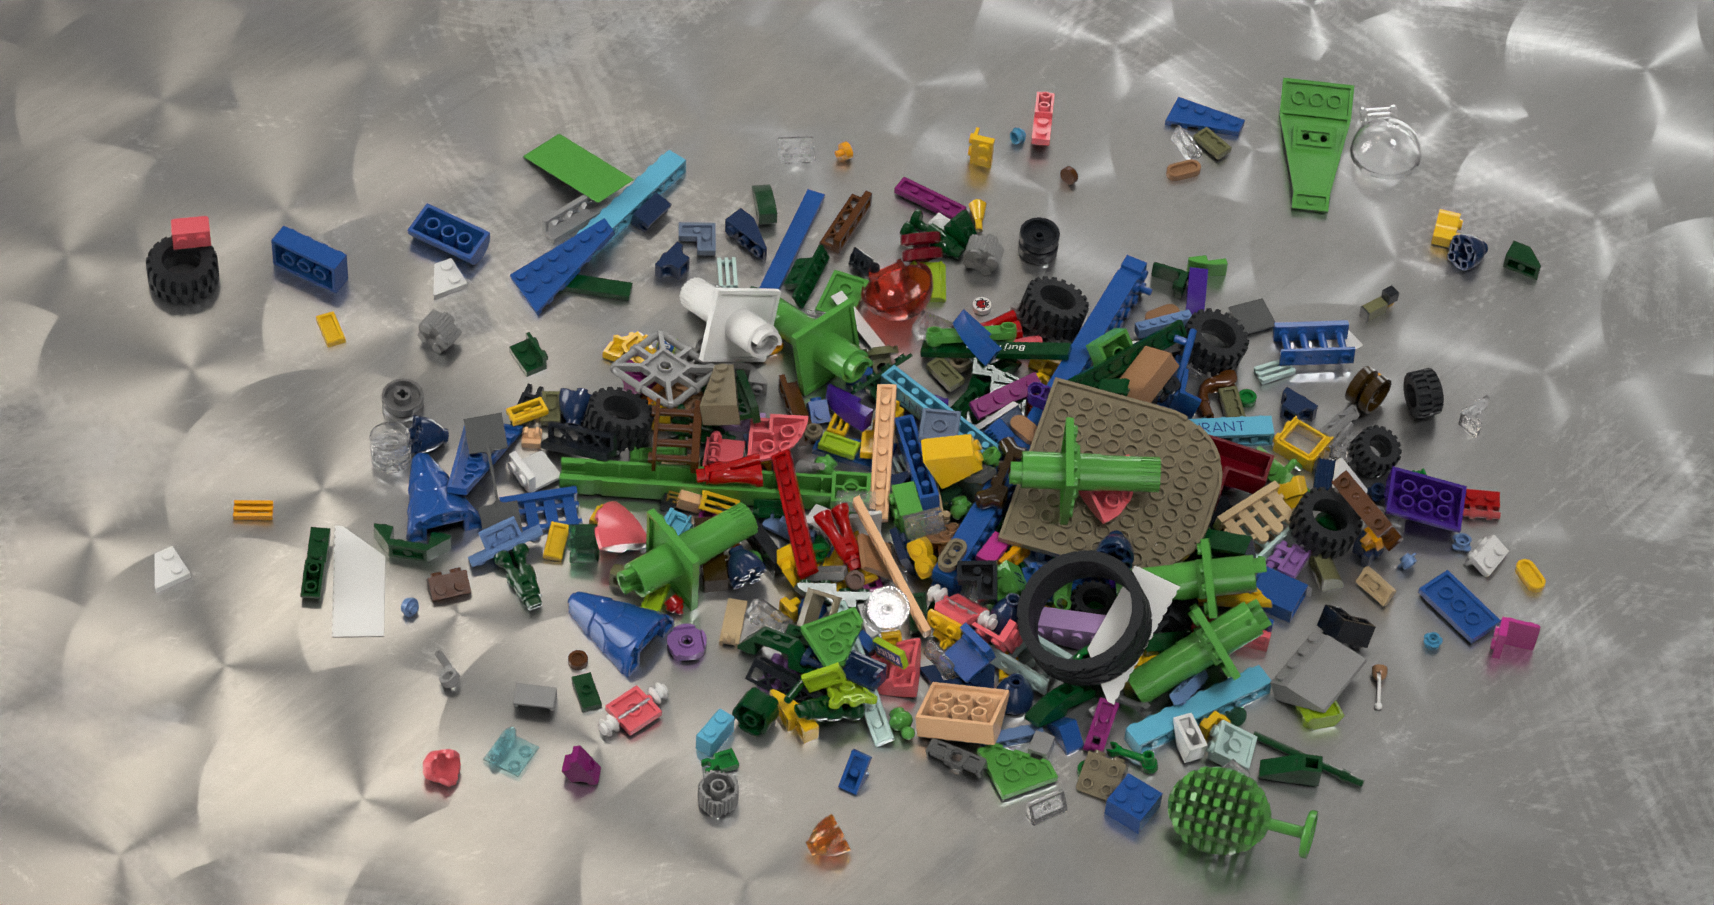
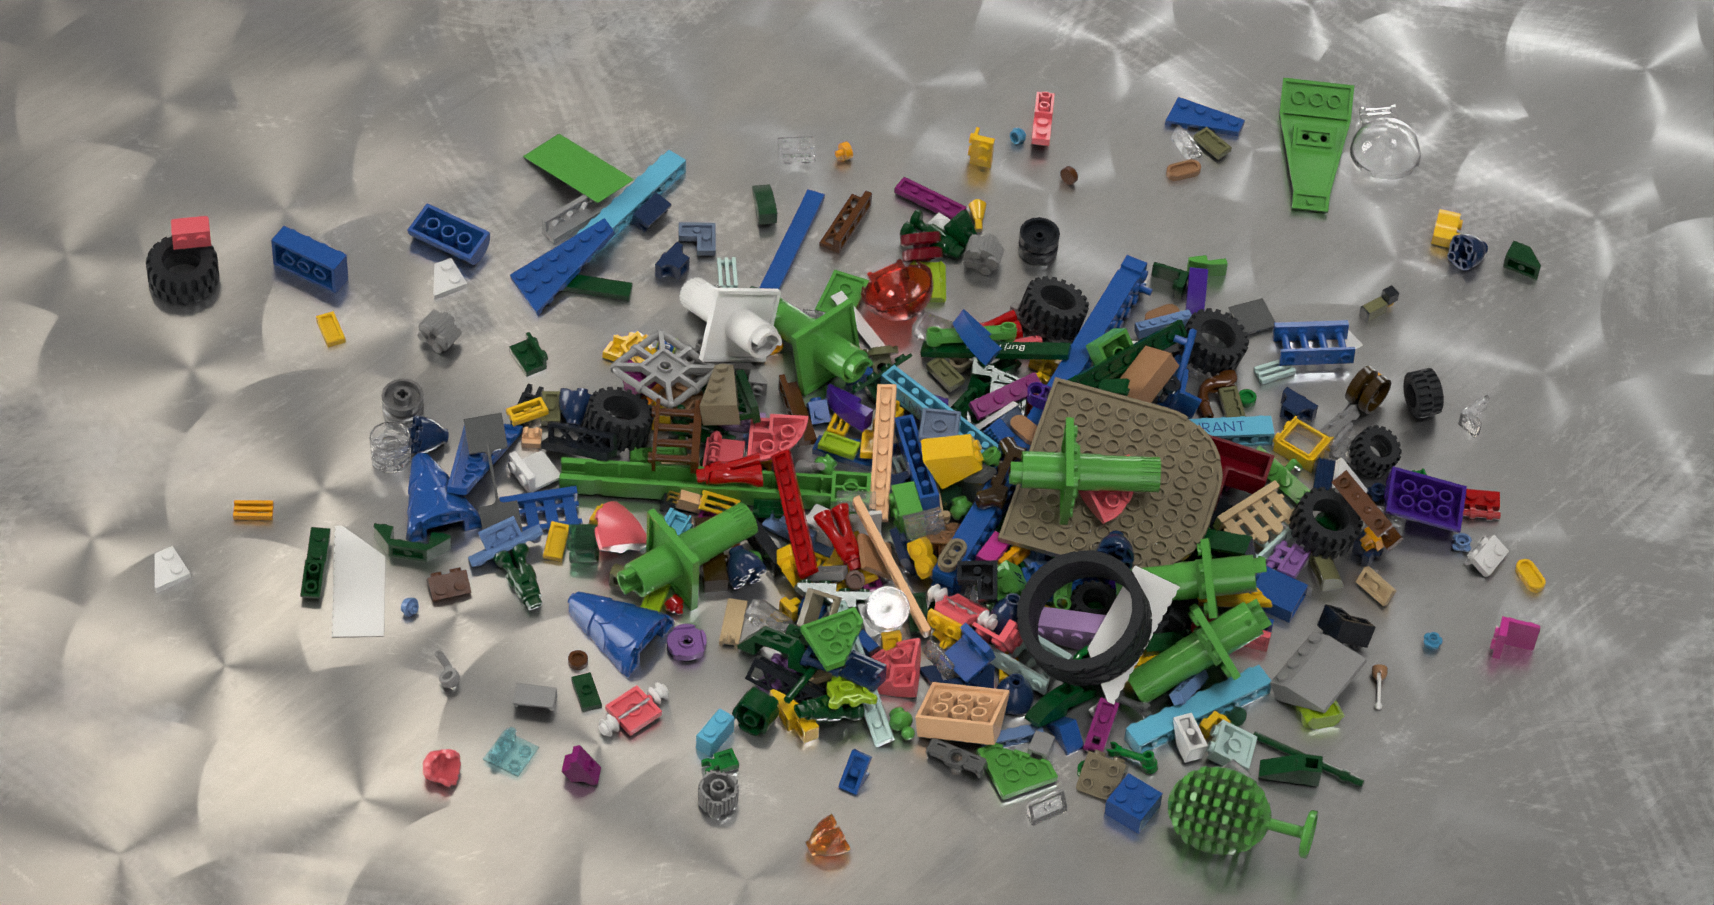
(745, 230): dark blue slope -> none
(805, 275): dark green bracket -> none
(813, 432): dark tan plate -> none
(821, 548): green bracket -> none
(823, 677): lime tile -> none
(863, 262): black hinge -> none
(890, 652): tile -> none
(981, 306): white tile -> none
(1293, 490): yellow piece -> none
(1407, 561): medium blue plate -> none
(1459, 606): blue plate -> none

